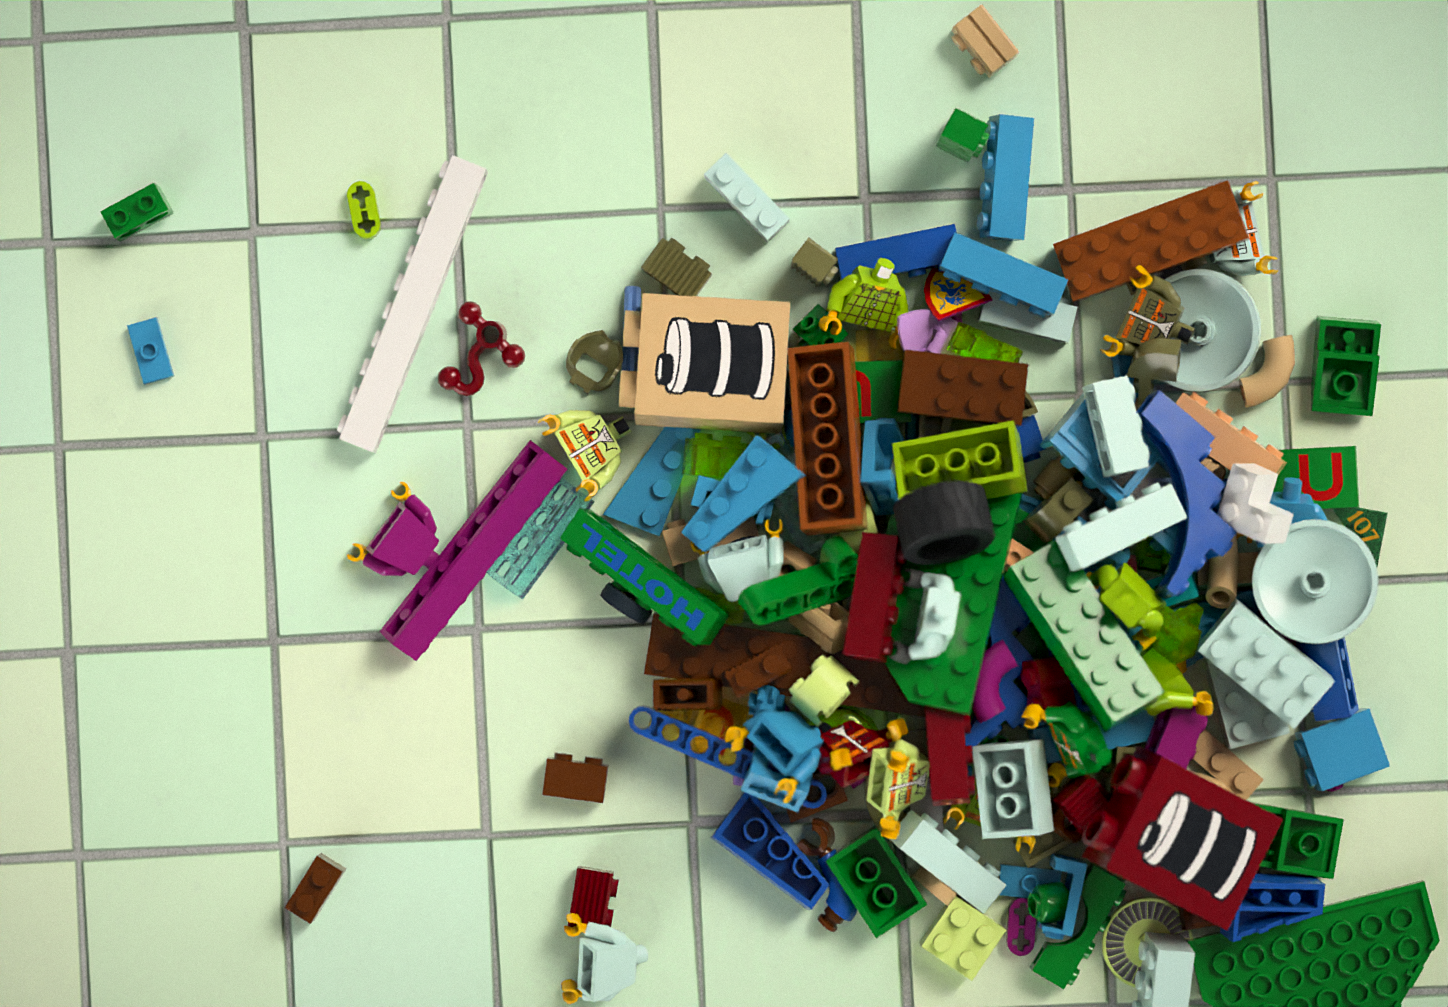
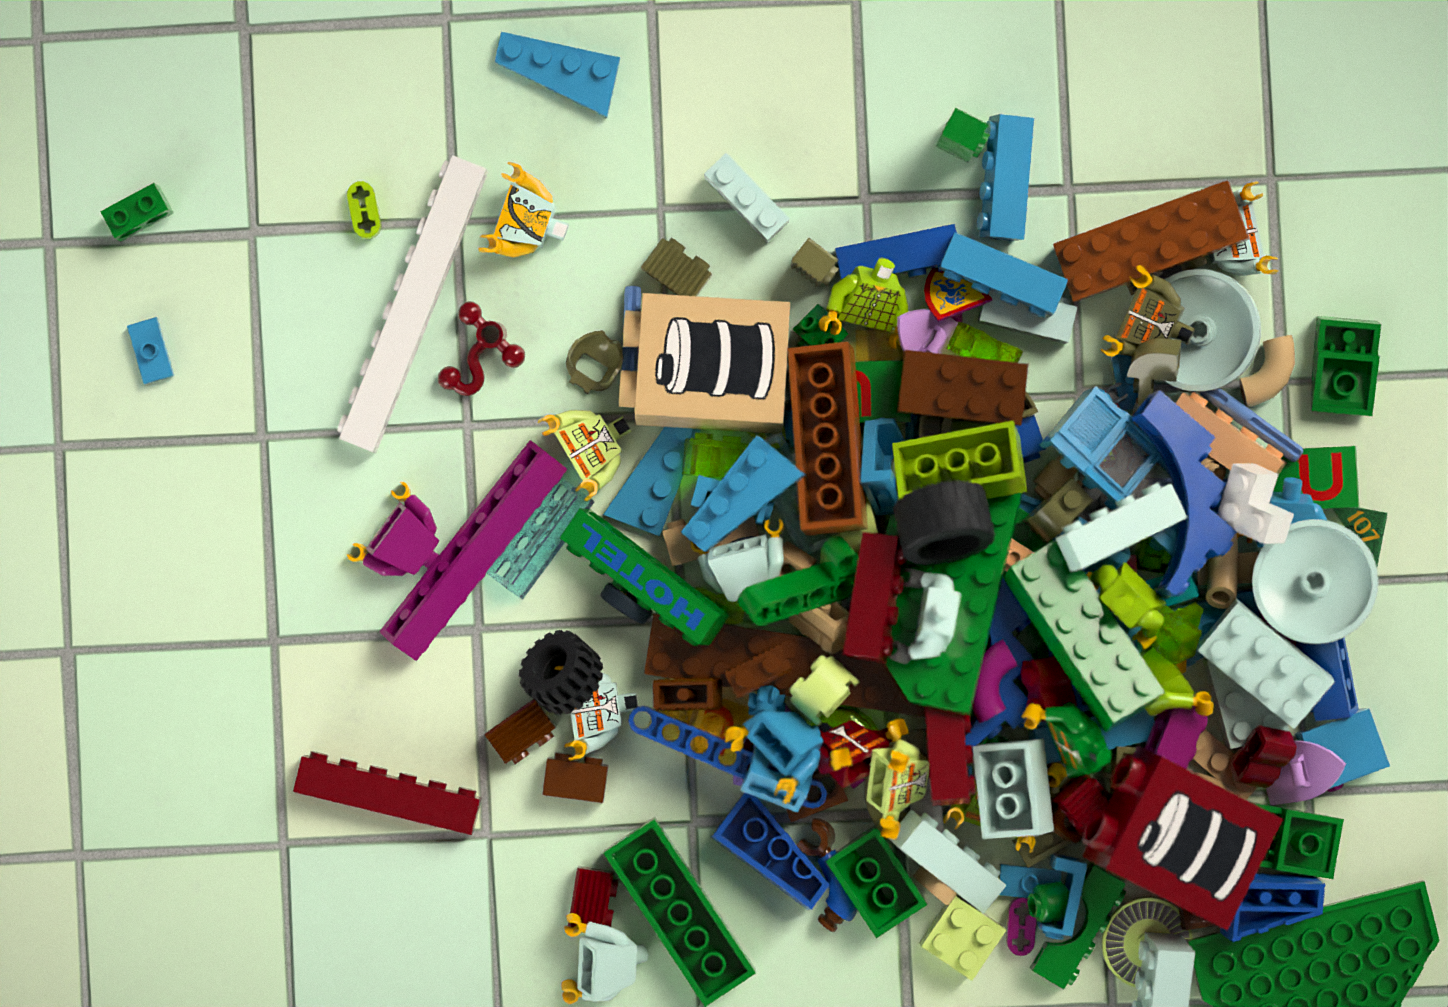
(315, 888): reddish brown brick -> none
(387, 794): none -> dark red brick
(521, 731): none -> reddish brown brick
(524, 217): none -> torso
(565, 688): none -> black tyre
(566, 70): none -> dark azure wing
(599, 718): none -> torso
(679, 911): none -> green brick
(984, 42): tan brick -> none
(1116, 426): light aqua brick -> none
(1253, 422): none -> medium blue axle
(1263, 756): none -> dark red brick
(1306, 775): none -> lavender shield

